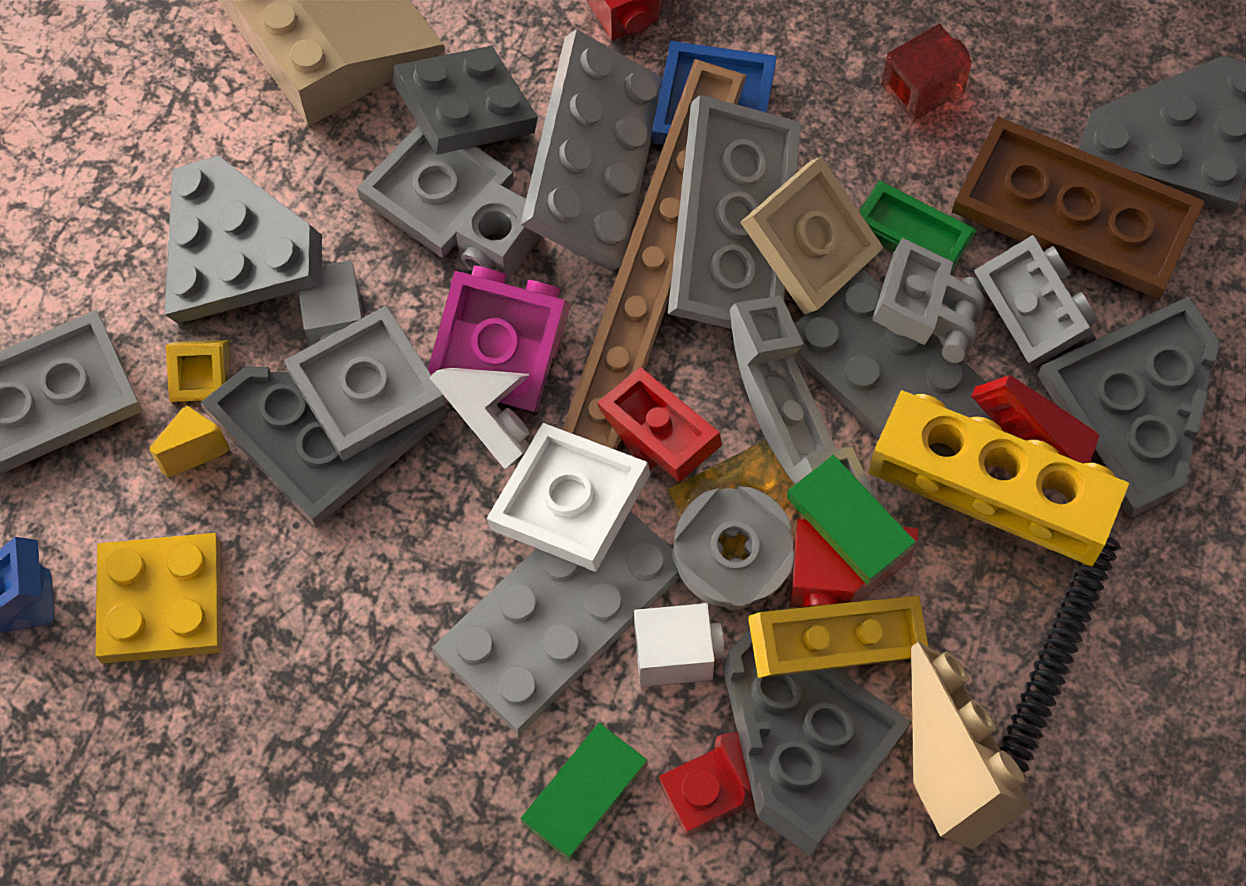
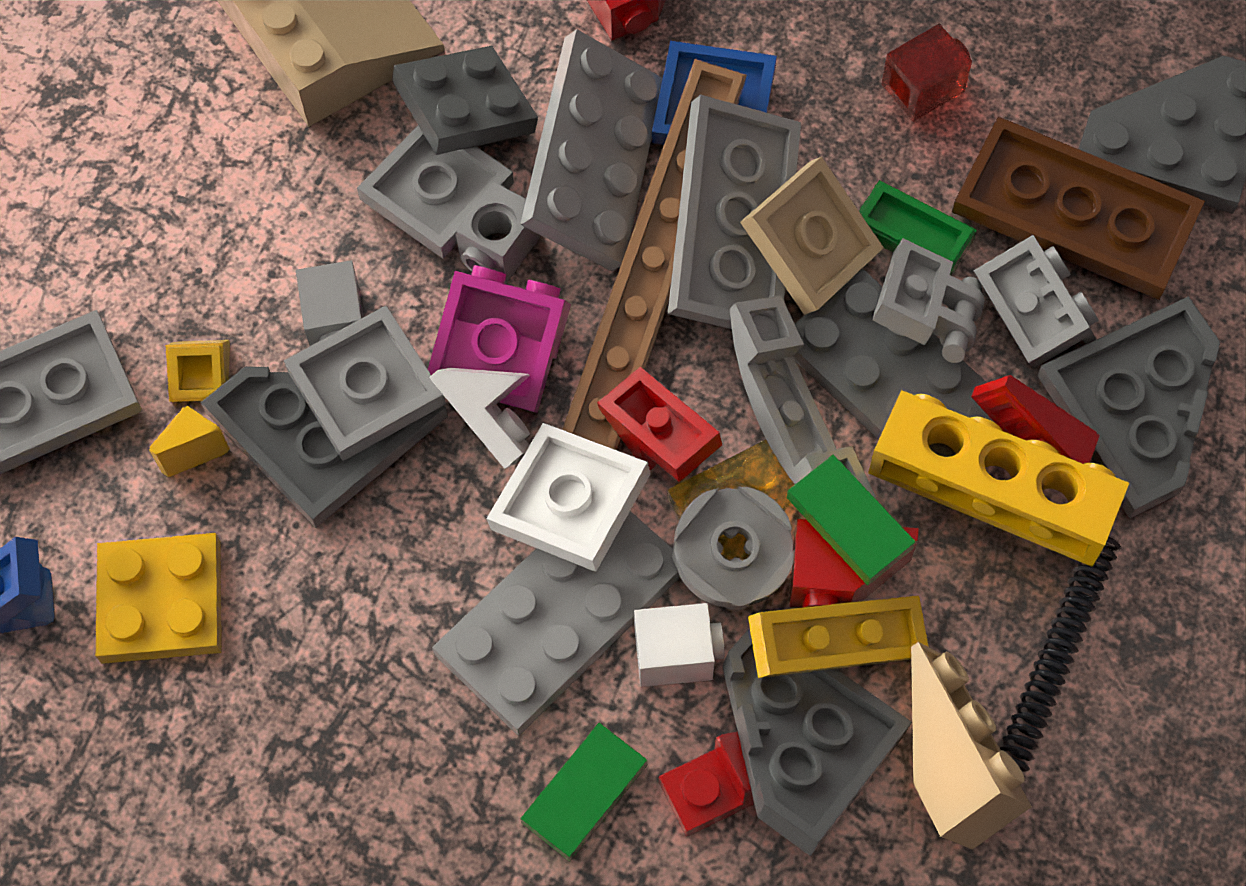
(232, 243): plate -> none

